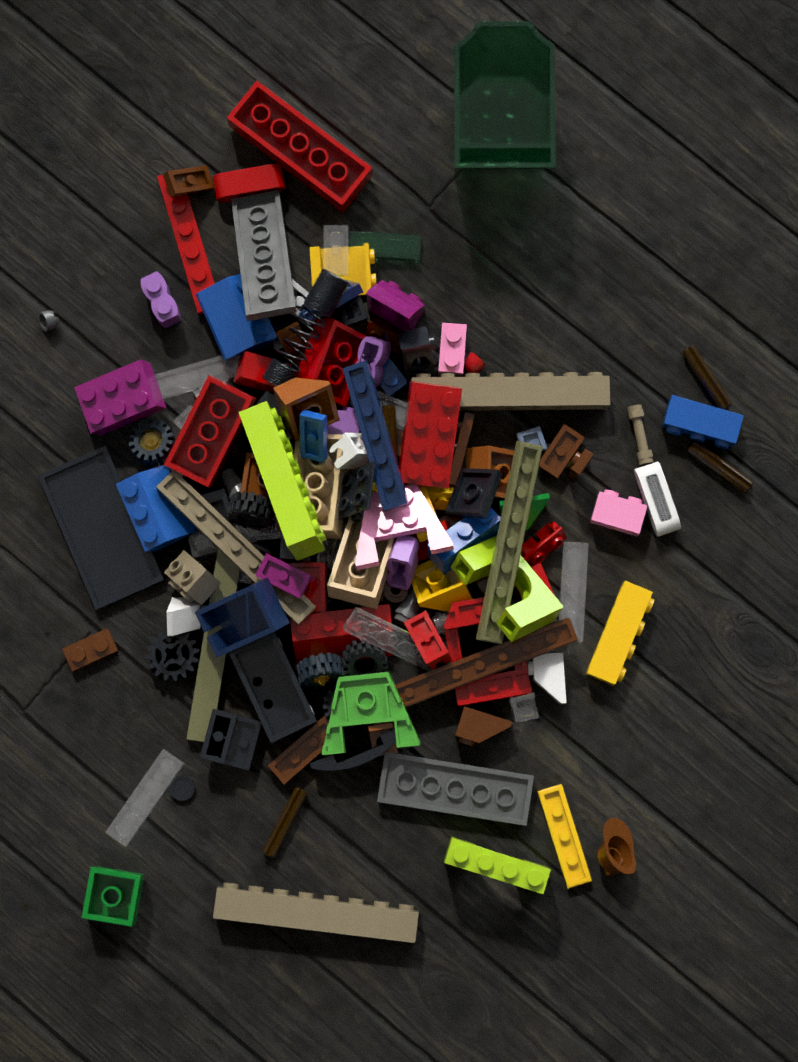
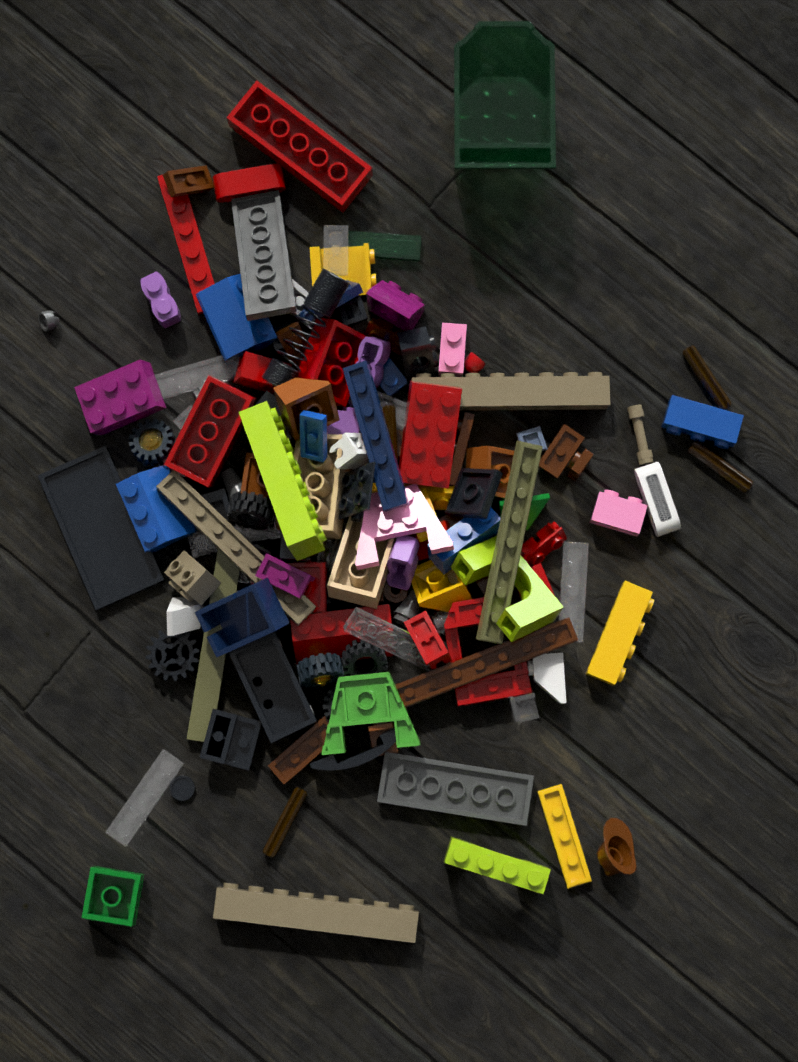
(90, 650): reddish brown plate -> none
(479, 726): reddish brown slope -> none

